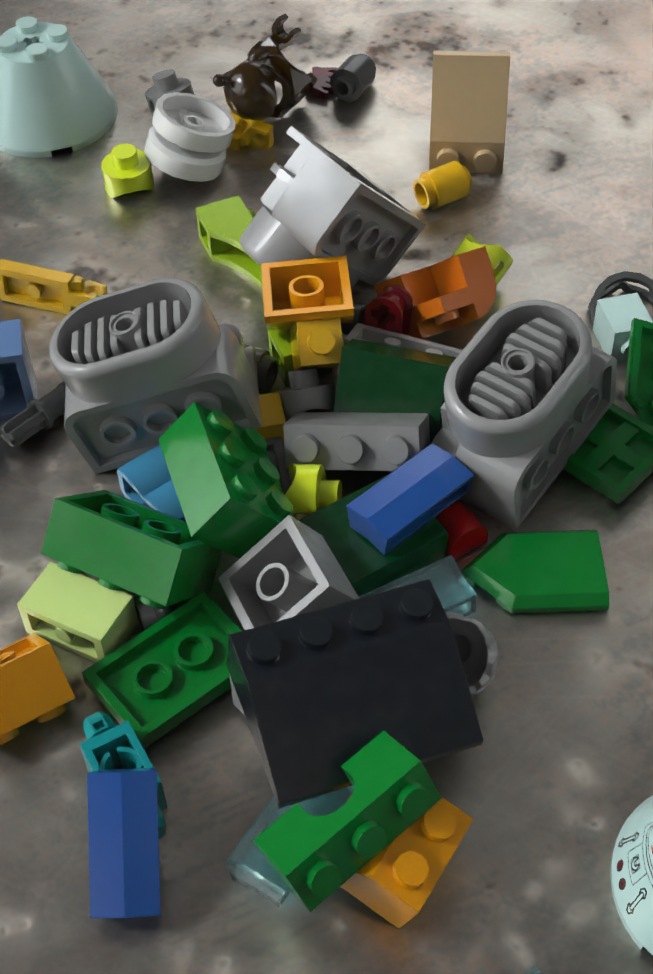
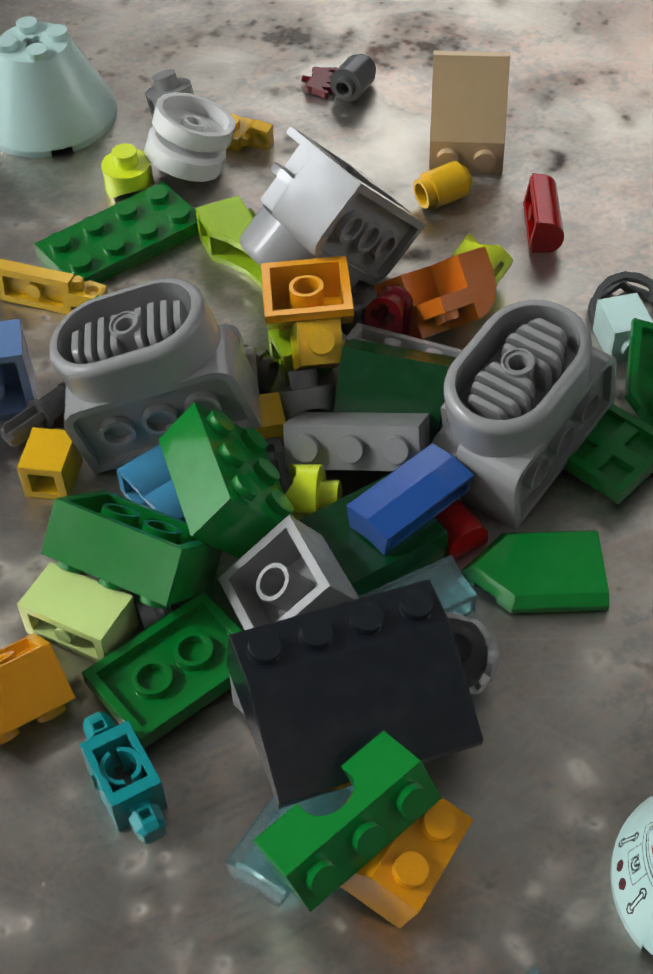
(49, 464): none -> yellow brick
(121, 235): none -> green plate
(123, 843): blue piece -> none
(251, 84): dark brown helmet -> none
(543, 214): none -> red brick

